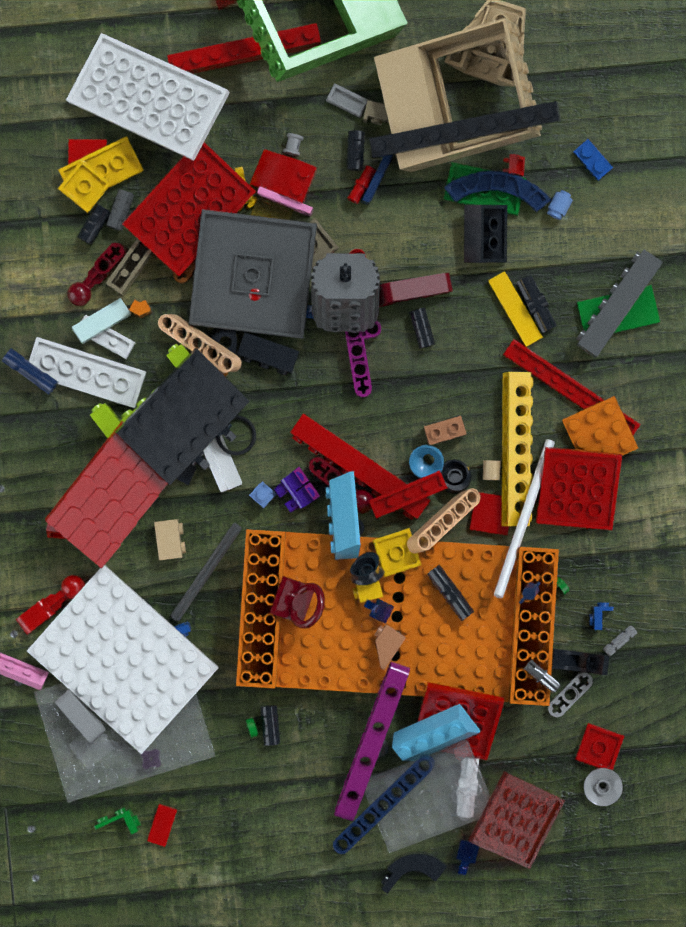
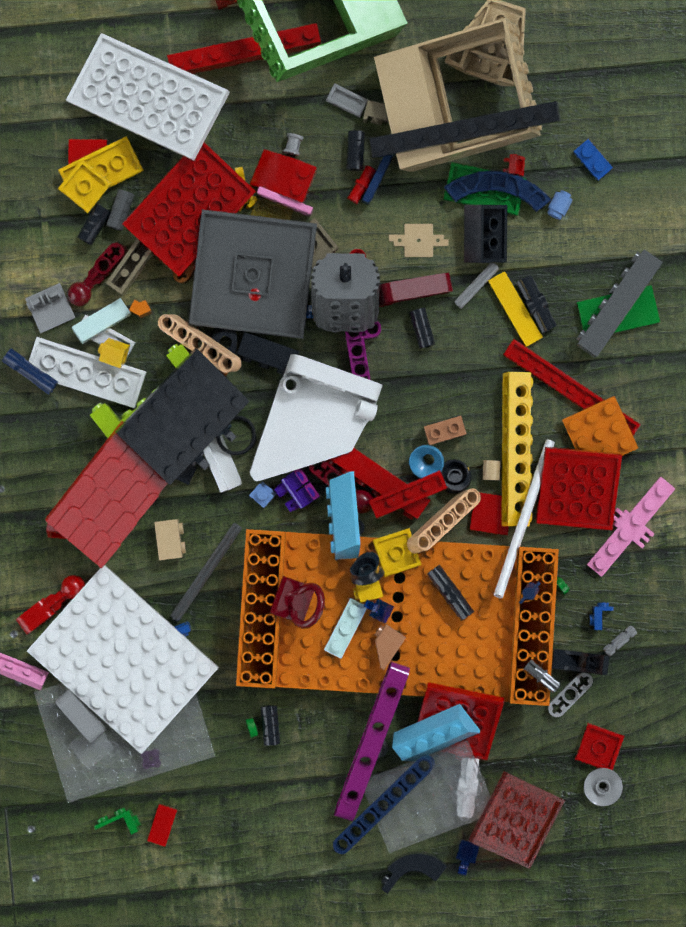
(50, 308): none -> light grey hinge
(113, 352): none -> yellow brick
(314, 418): none -> white panel
(345, 628): none -> light aqua plate
(425, 234): none -> tan piece
(476, 285): none -> light grey axle
(631, 526): none -> bright pink hinge

